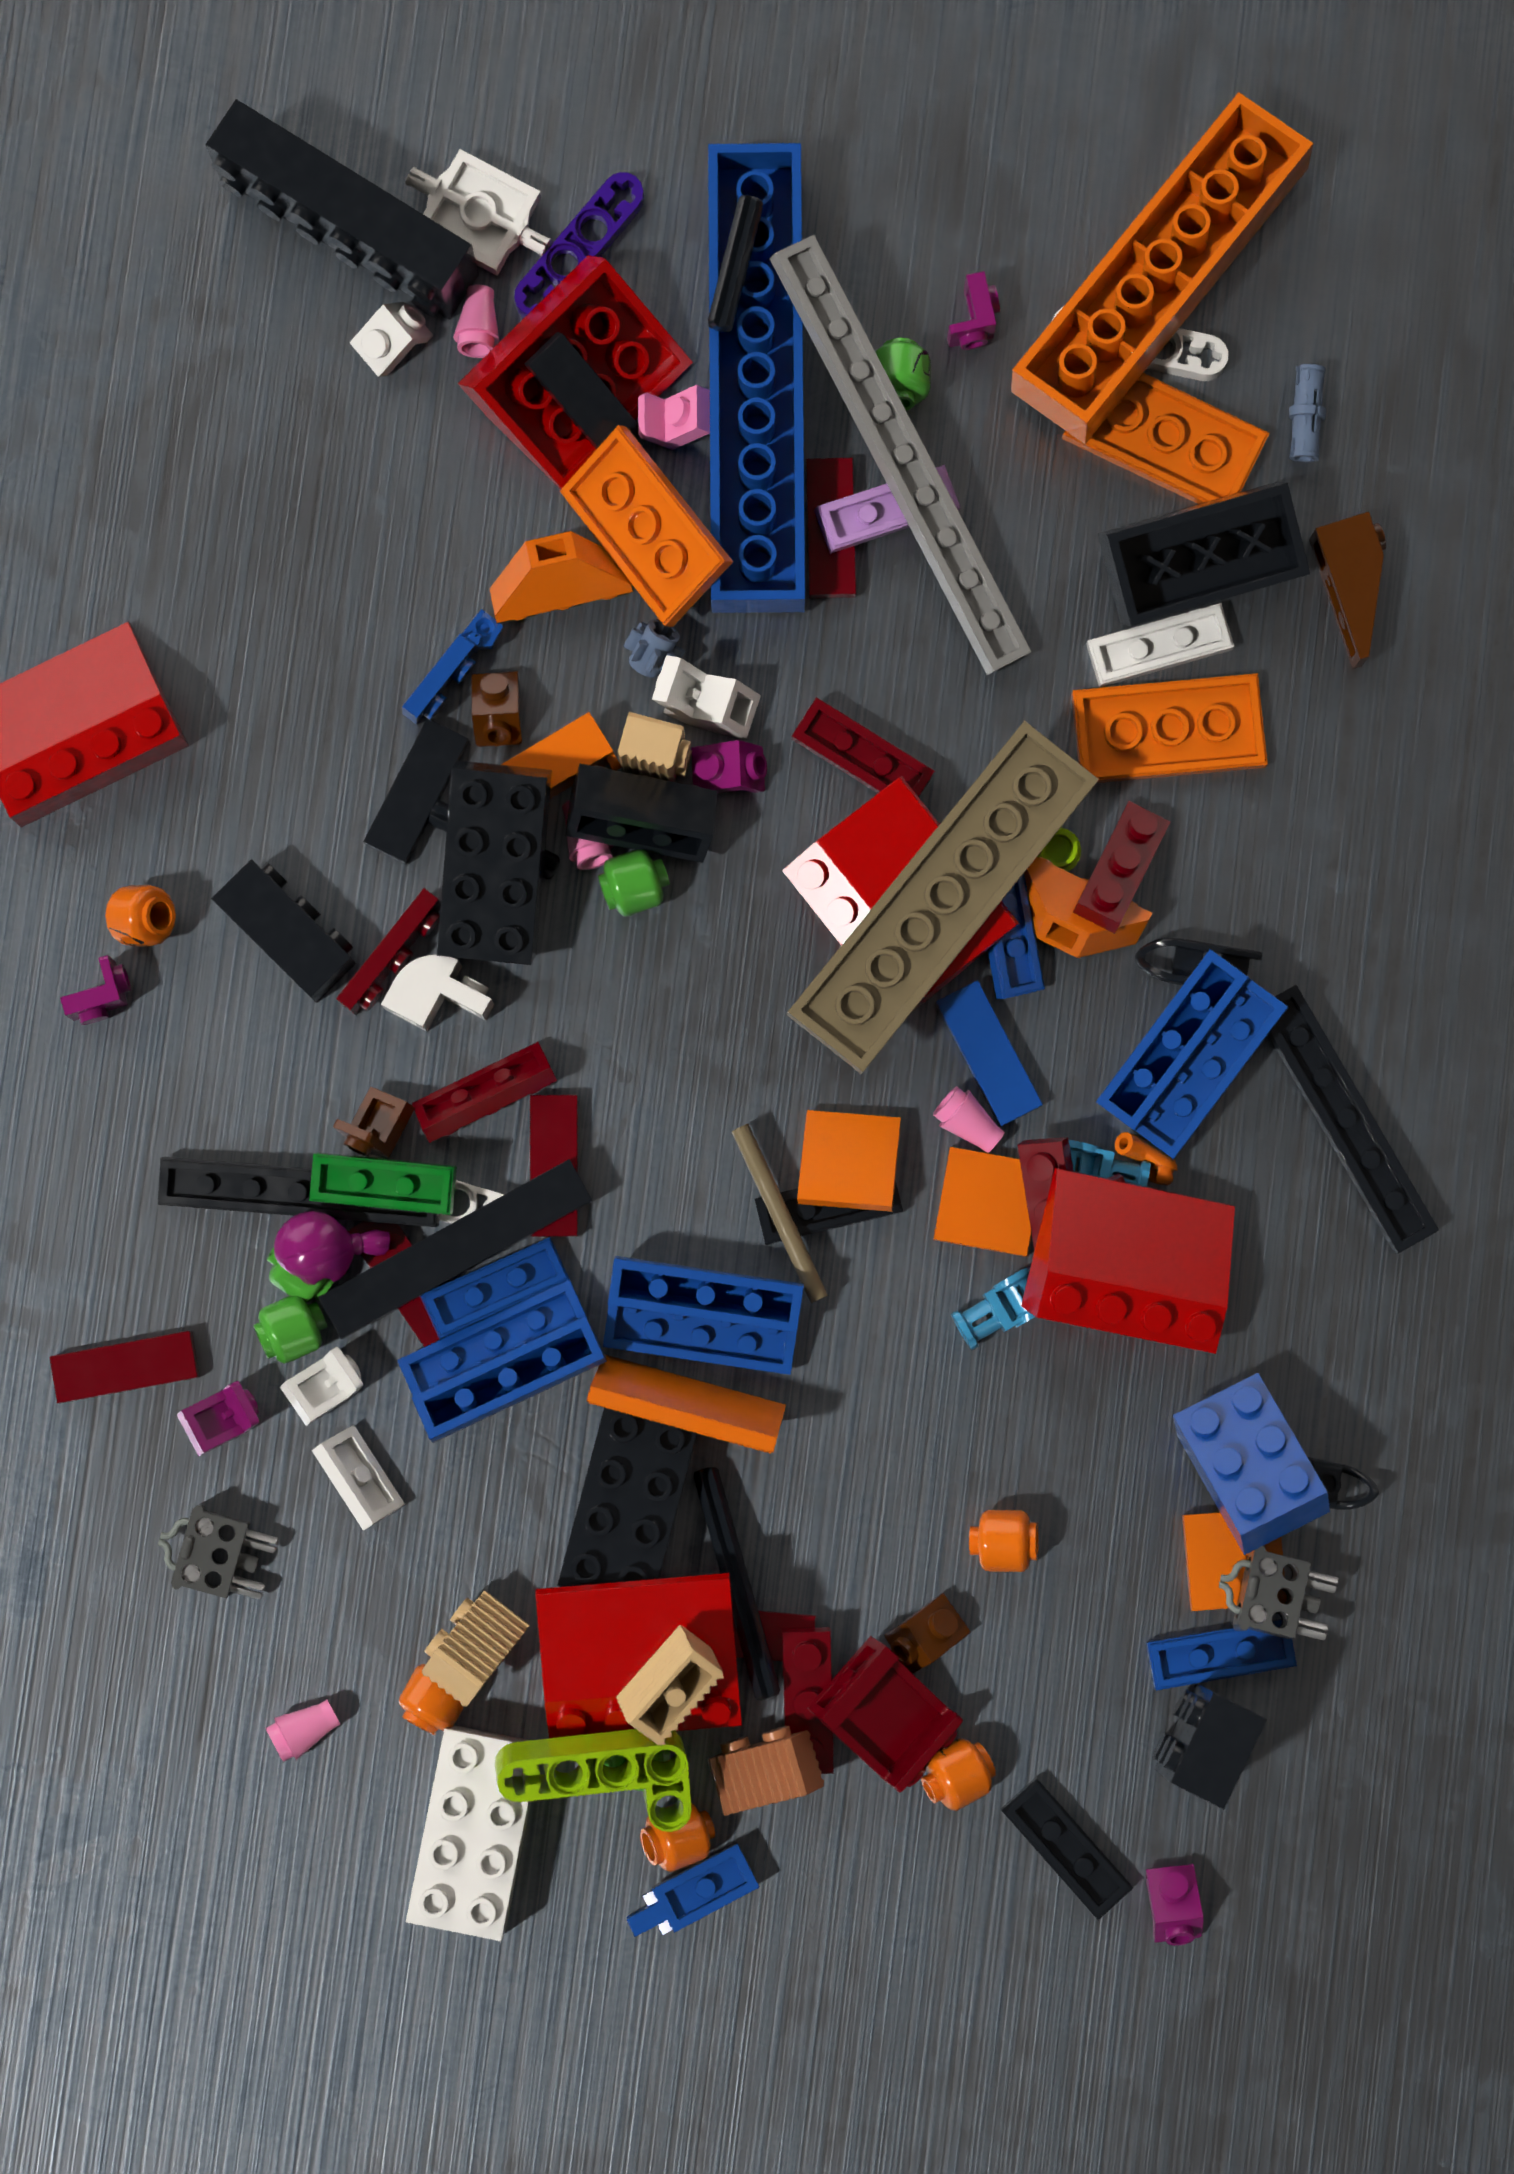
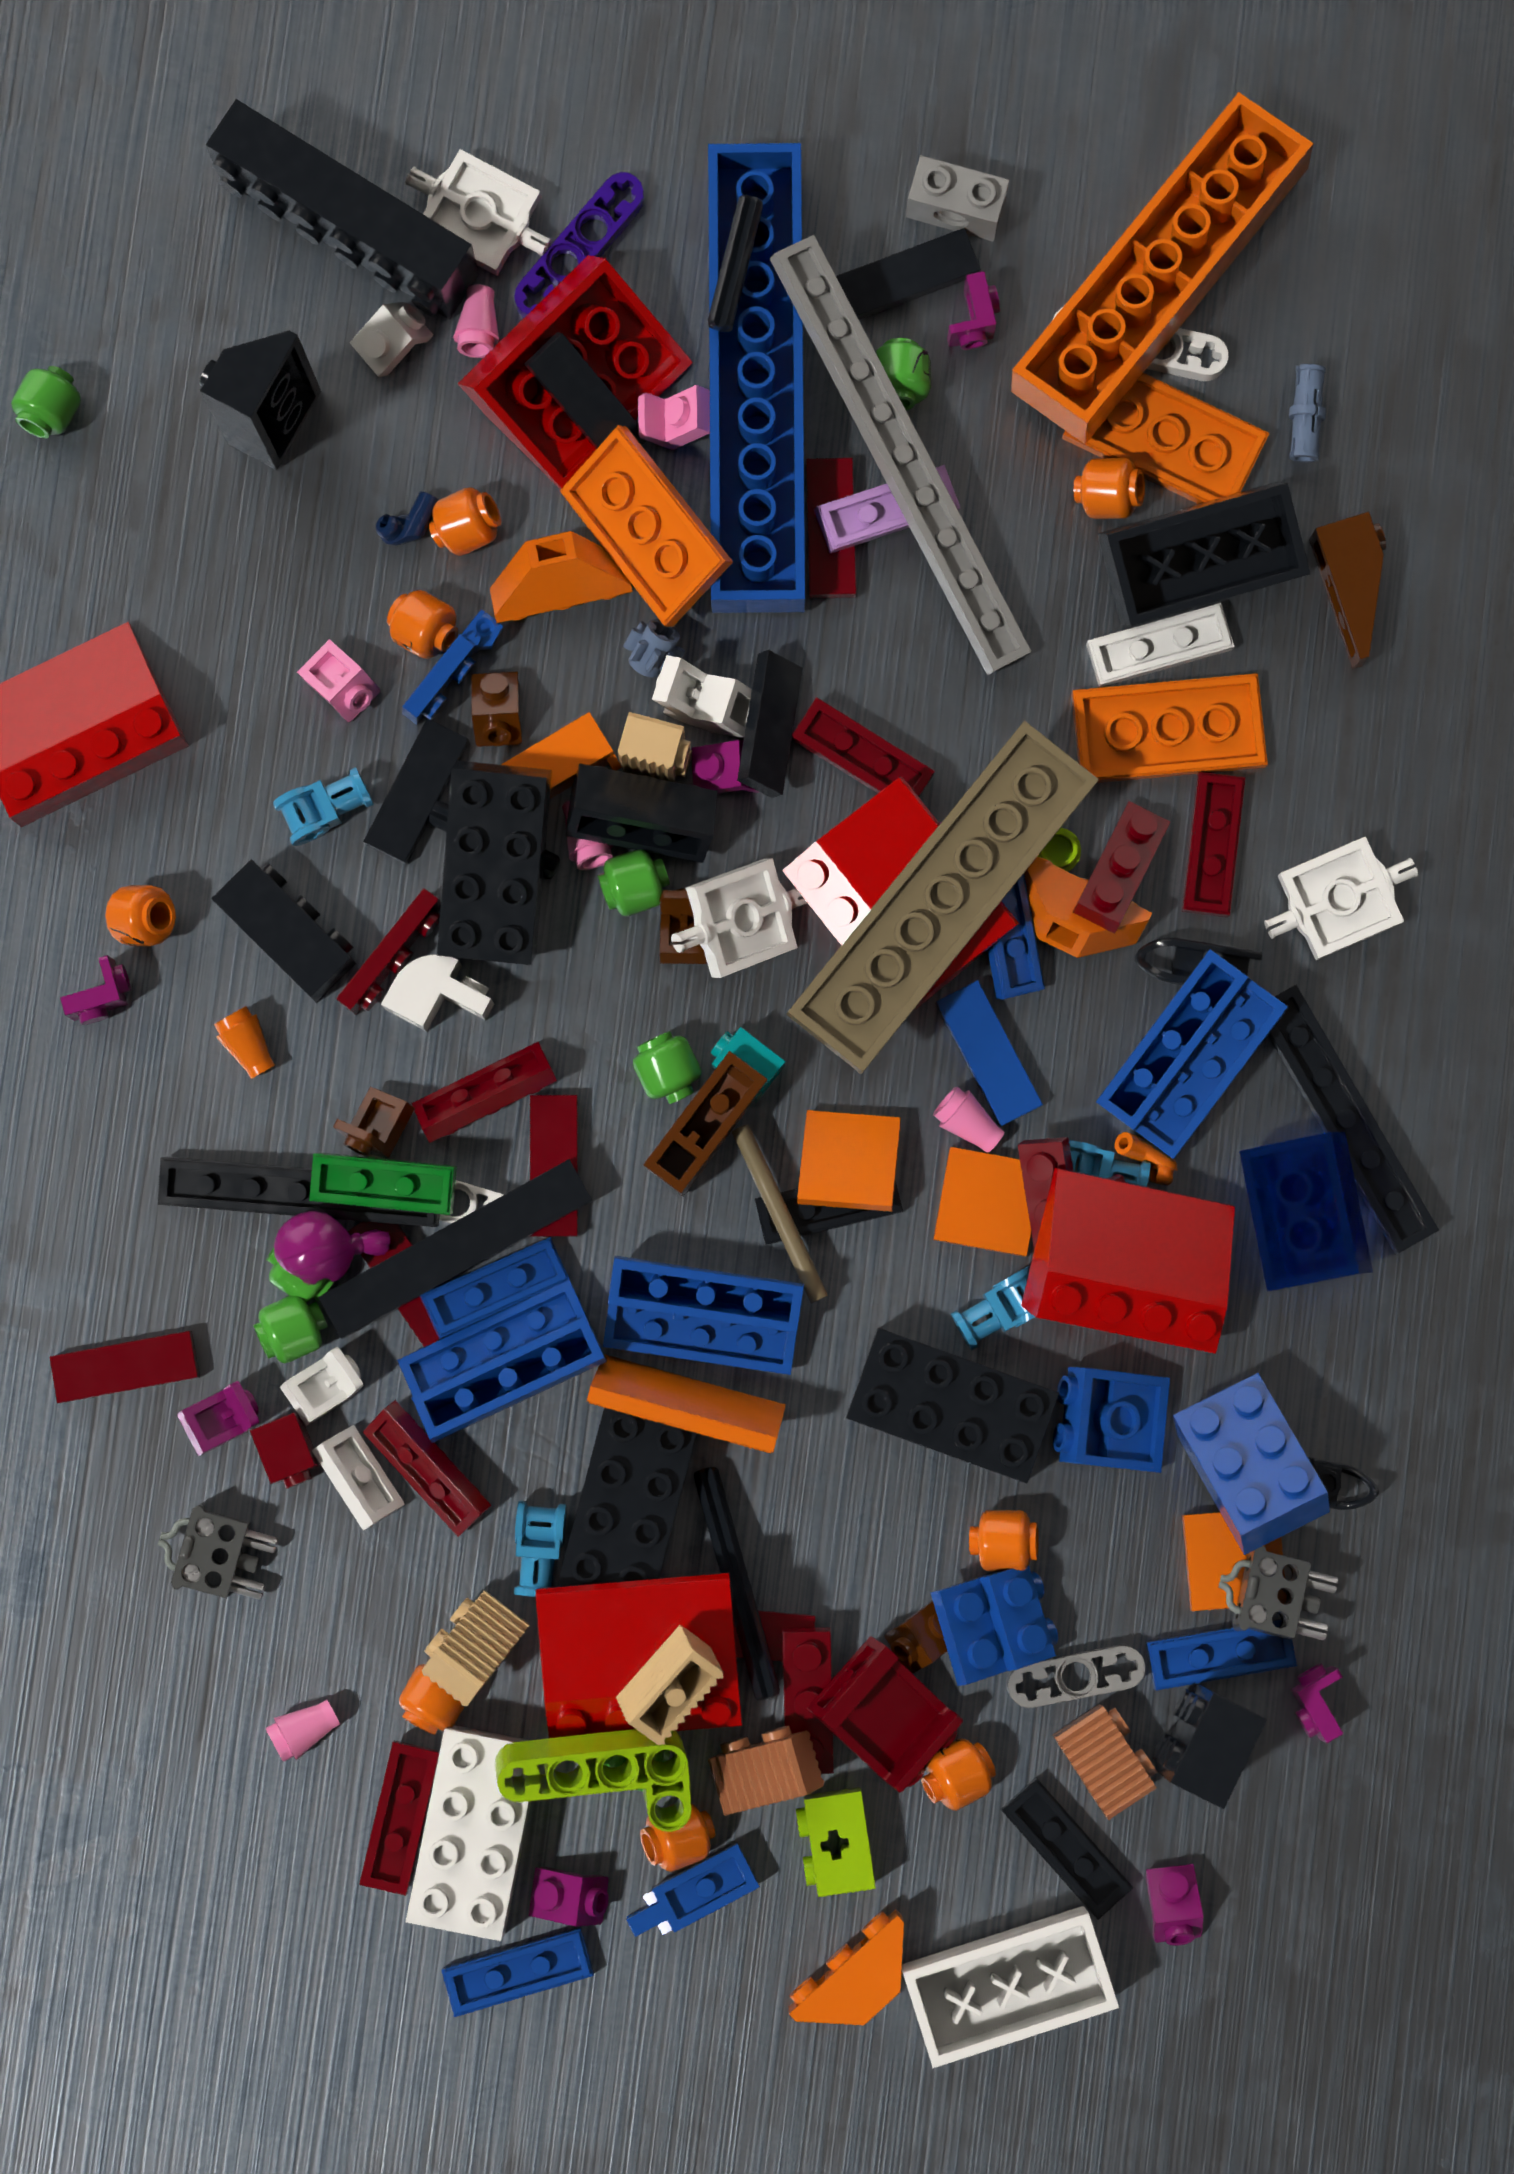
(46, 402): none -> bright green head
(245, 1041): none -> orange cone
(261, 395): none -> black slope
(285, 1450): none -> dark red brick
(321, 806): none -> dark azure connector
(339, 680): none -> bright pink bracket
(400, 1818): none -> dark red plate
(407, 527): none -> dark blue arm
(422, 624): none -> orange head
(426, 1468): none -> dark red plate
(465, 521): none -> orange head
(517, 1971): none -> blue tile
(538, 1544): none -> dark azure connector
(568, 1897): none -> magenta bracket
(667, 1067): none -> bright green head
(677, 917): none -> reddish brown bracket
(705, 1124): none -> reddish brown slope
(740, 918): none -> white plate
(752, 1053): none -> teal brick
(770, 724): none -> black tile
(853, 1866): none -> lime brick
(858, 1978): none -> orange slope
(909, 274): none -> black tile
(952, 1405): none -> black brick
(957, 198): none -> light grey brick
(994, 1624): none -> blue plate
(1009, 1986): none -> white brick
(1105, 1760): none -> nougat brick
(1108, 1658): none -> light grey beam
(1109, 488): none -> orange head
(1112, 1419): none -> blue plate
(1213, 844): none -> dark red tile
(1306, 1211): none -> clear blue brick
(1314, 1712): none -> magenta bracket
(1341, 898): none -> white plate

